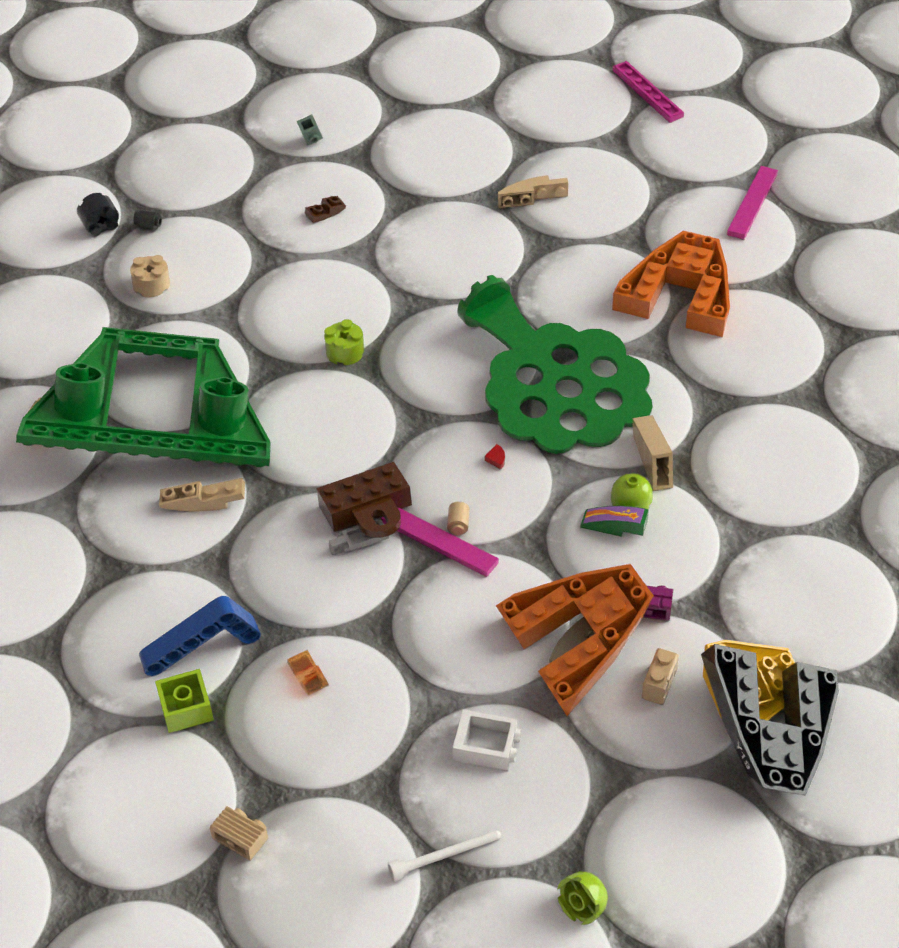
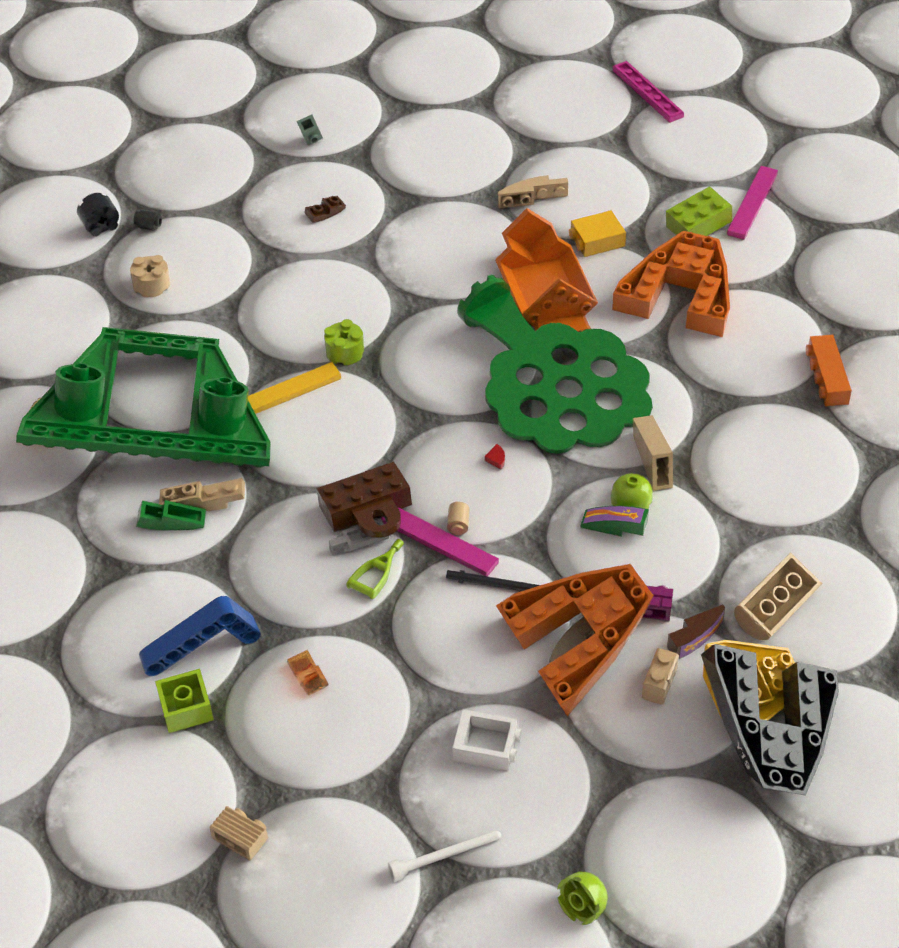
(170, 516): none -> green slope
(294, 387): none -> yellow tile
(378, 563): none -> lime piece
(485, 580): none -> black bar
(544, 274): none -> orange panel
(597, 233): none -> yellow brick
(695, 631): none -> reddish brown slope
(700, 213): none -> lime brick
(776, 598): none -> tan brick
(828, 370): none -> orange brick

